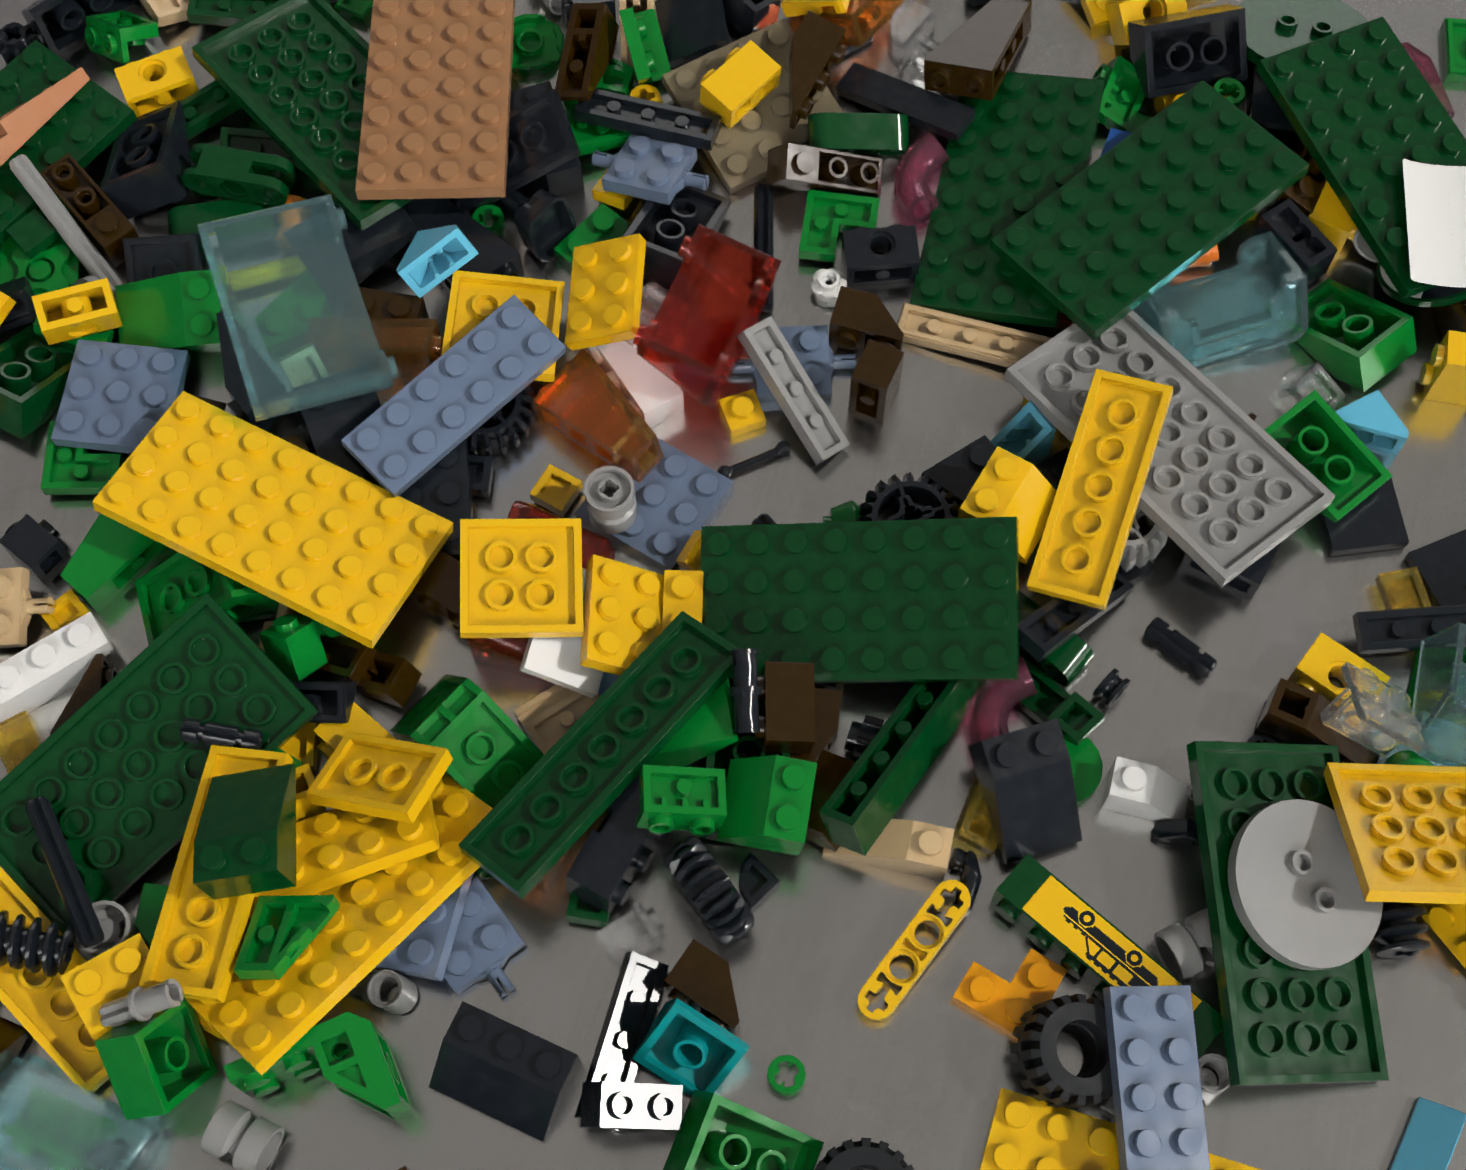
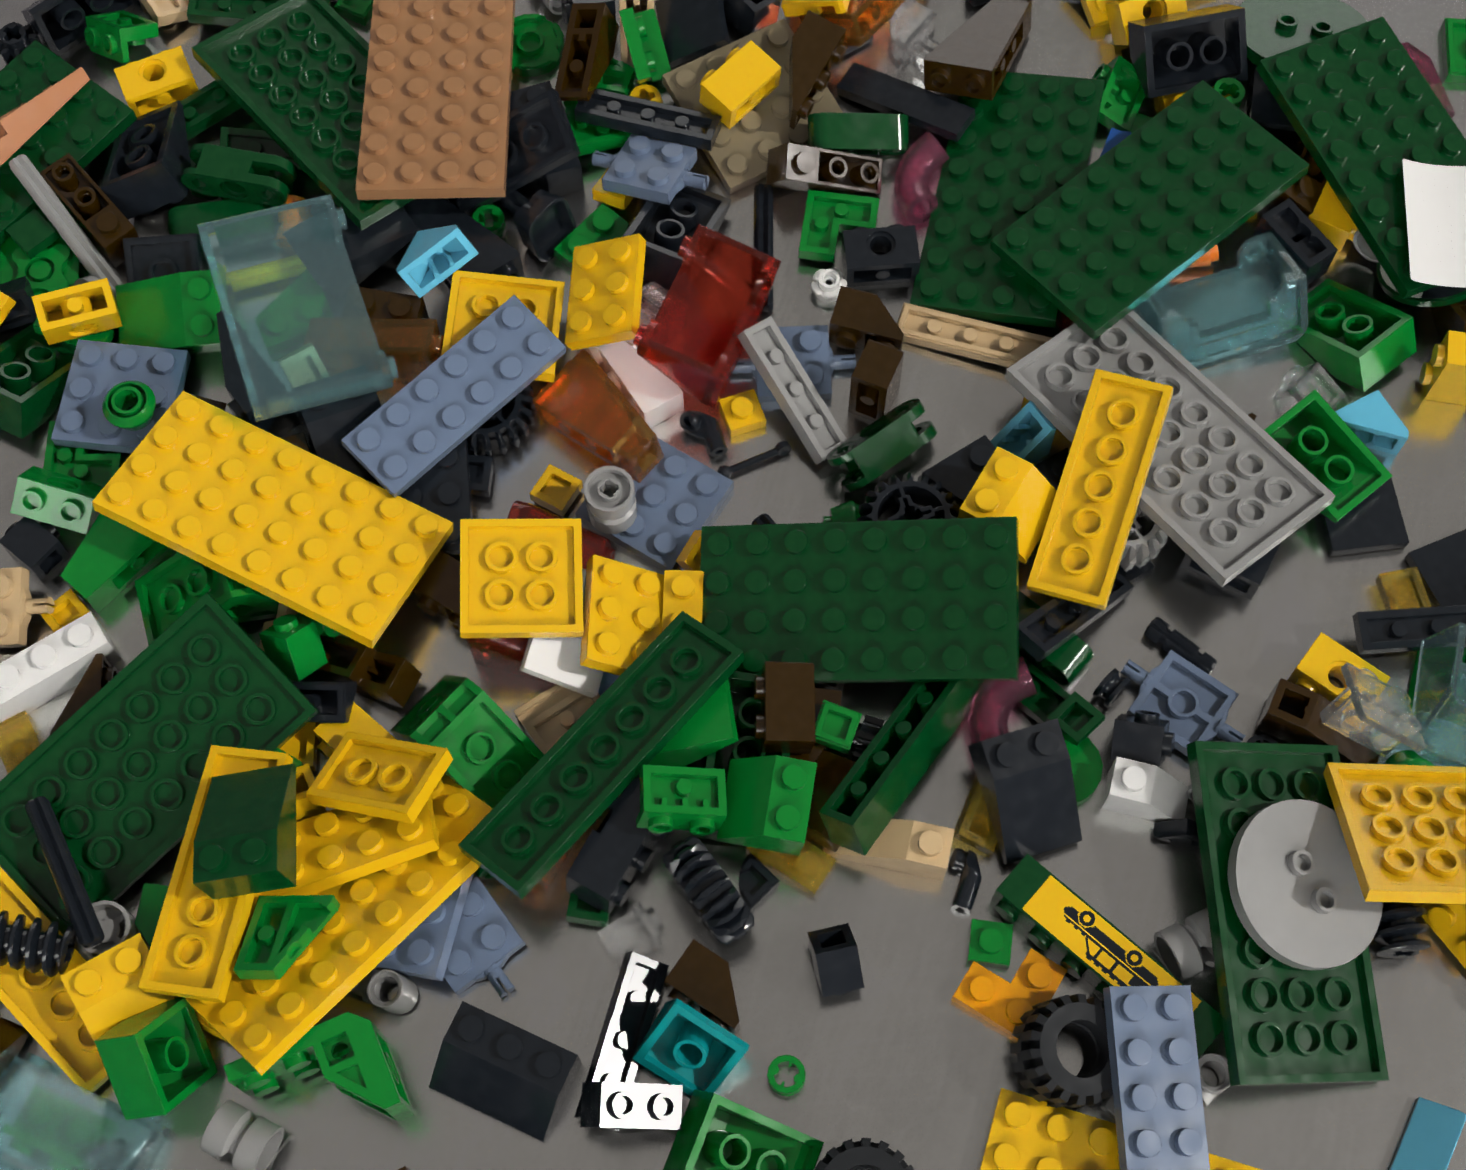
(55, 499): none -> brick
(129, 405): none -> green cone
(141, 1003): light grey axle -> none
(220, 734): black axle -> none
(706, 428): none -> black arm
(745, 690): black pin -> none
(805, 871): none -> clear yellow plate
(836, 726): none -> green tile
(836, 960): none -> black brick
(882, 444): none -> dark green piece
(910, 947): yellow beam -> none
(990, 943): none -> green plate
(1142, 738): none -> black brick
(1187, 698): none -> sand blue plate

